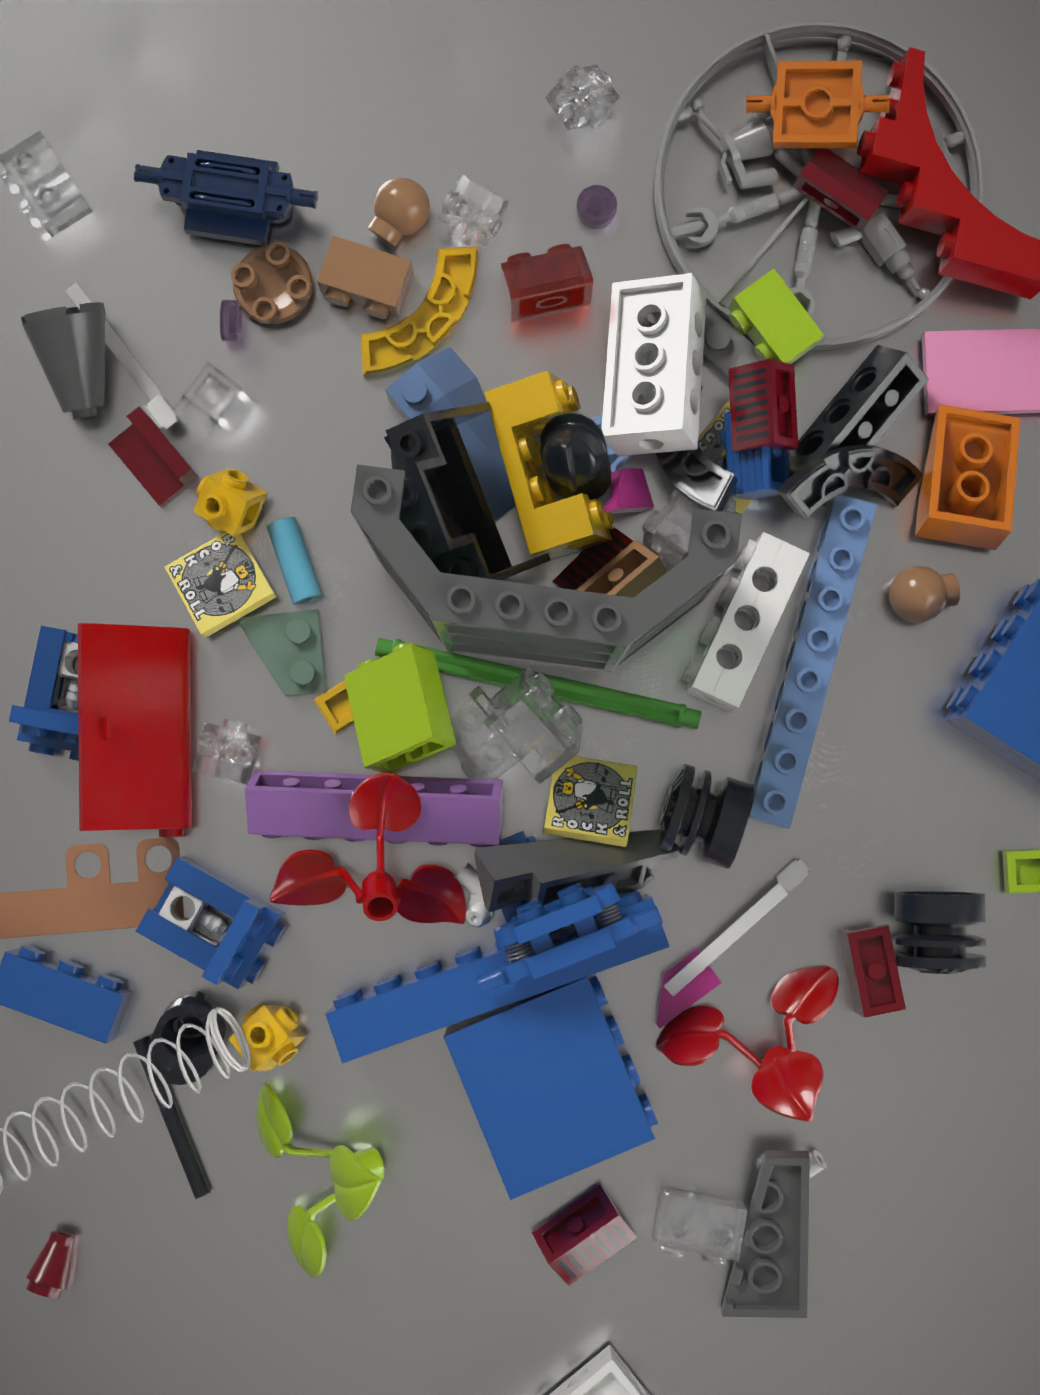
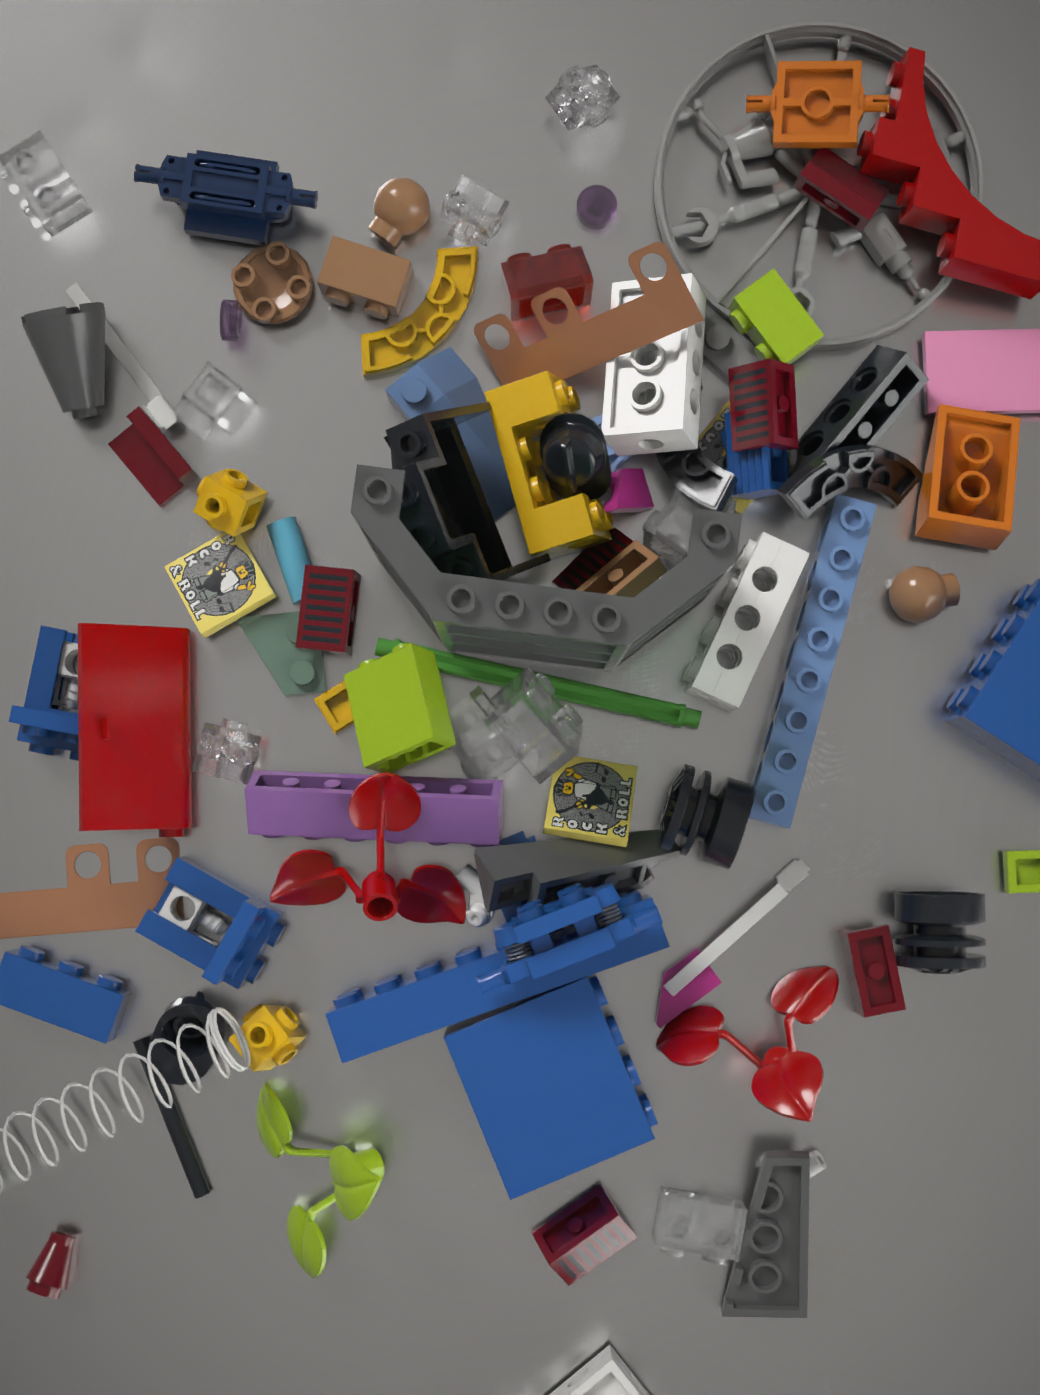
(328, 609): none -> dark red panel
(586, 344): none -> nougat piece

